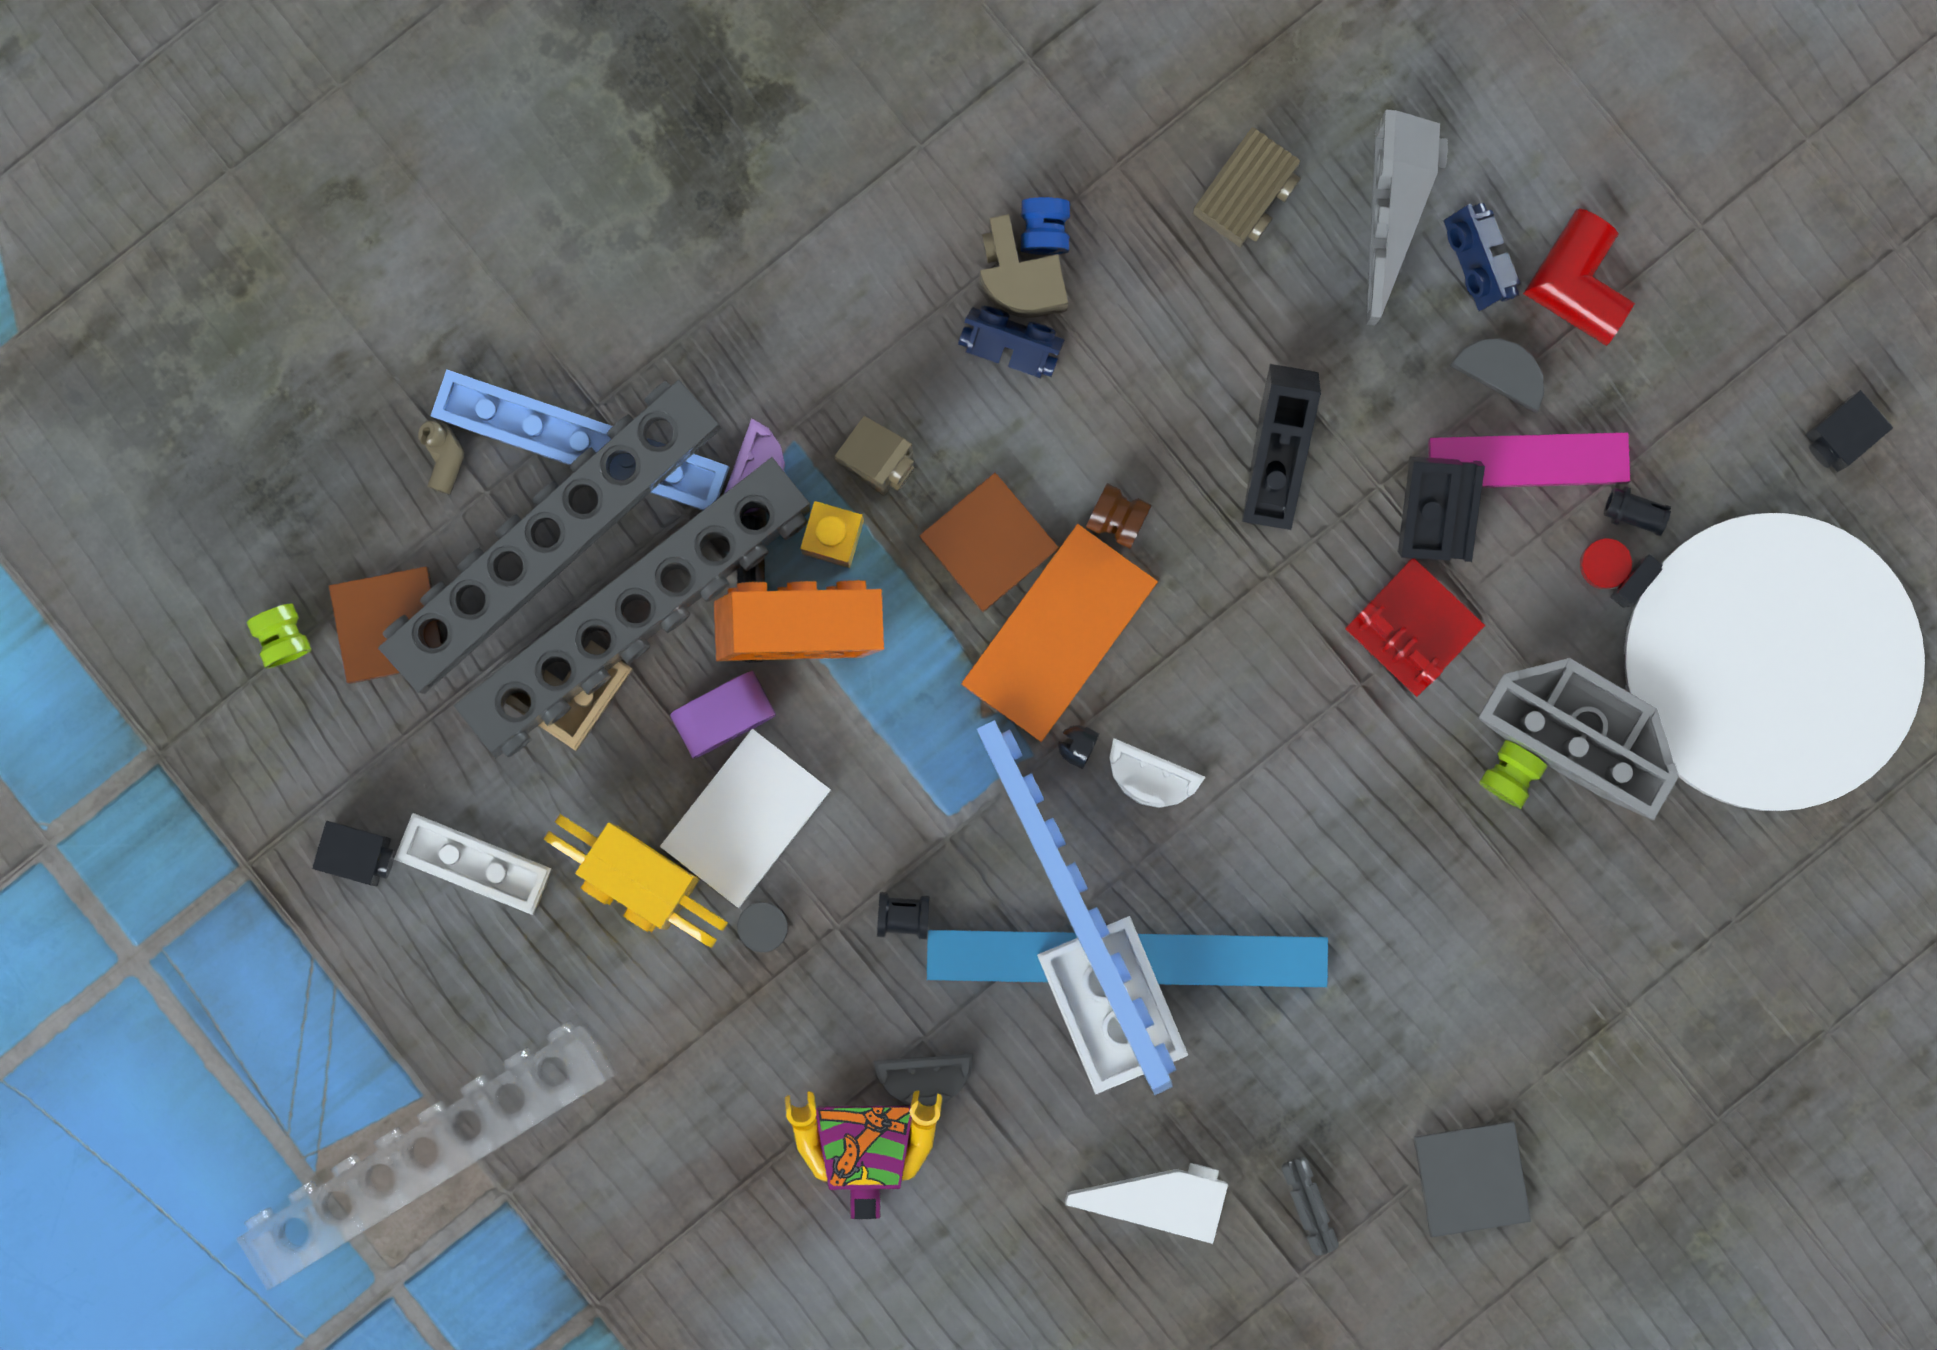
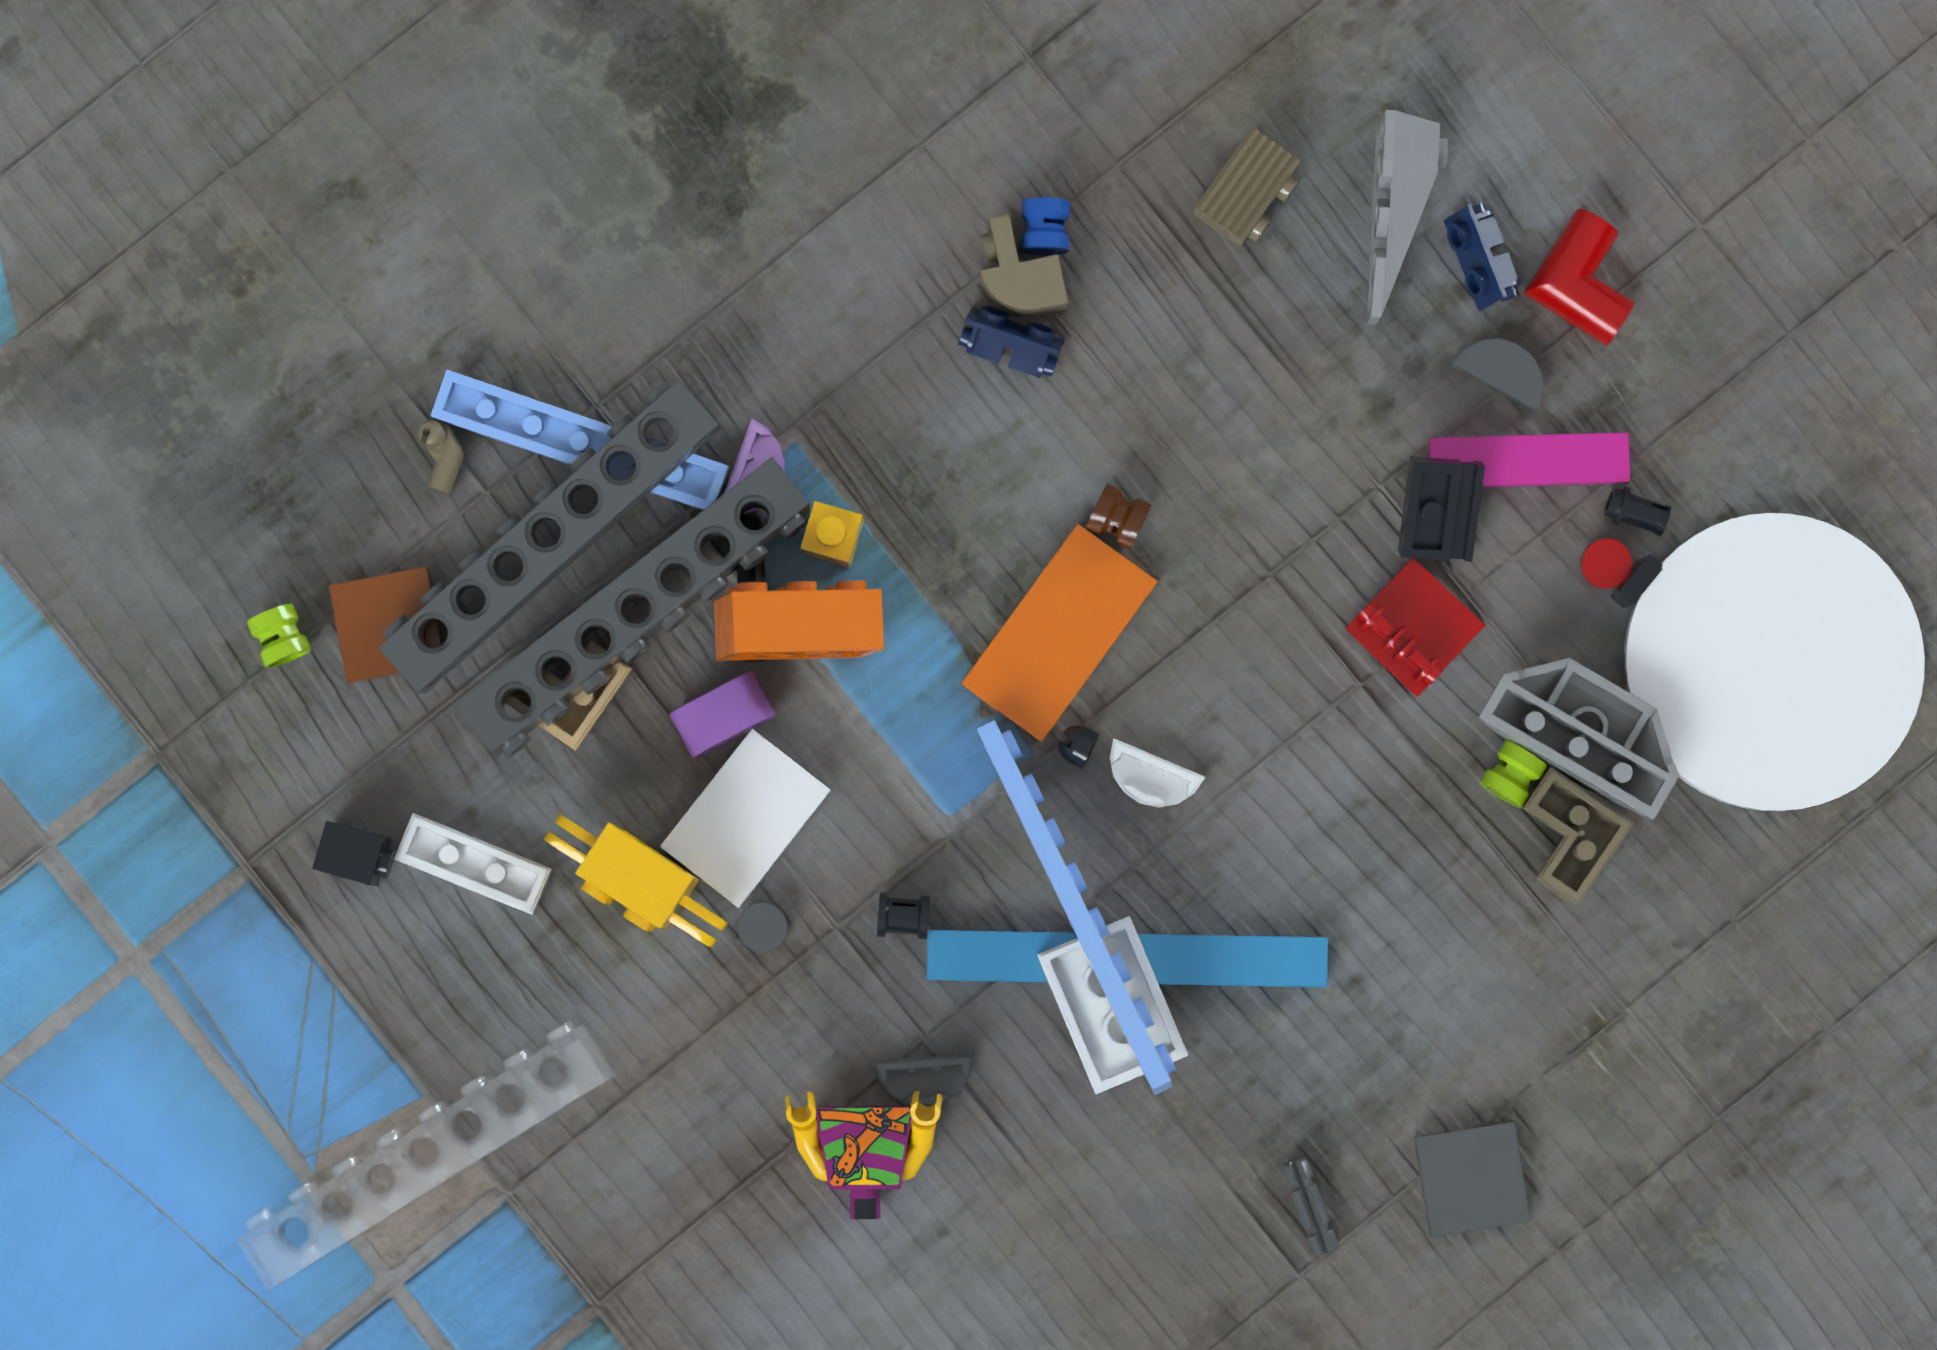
(877, 456): dark tan slope -> none
(989, 542): dark orange tile -> none
(1165, 1201): white slope -> none
(1281, 445): black slope -> none
(1588, 830): none -> dark tan brick
(1847, 432): black brick -> none

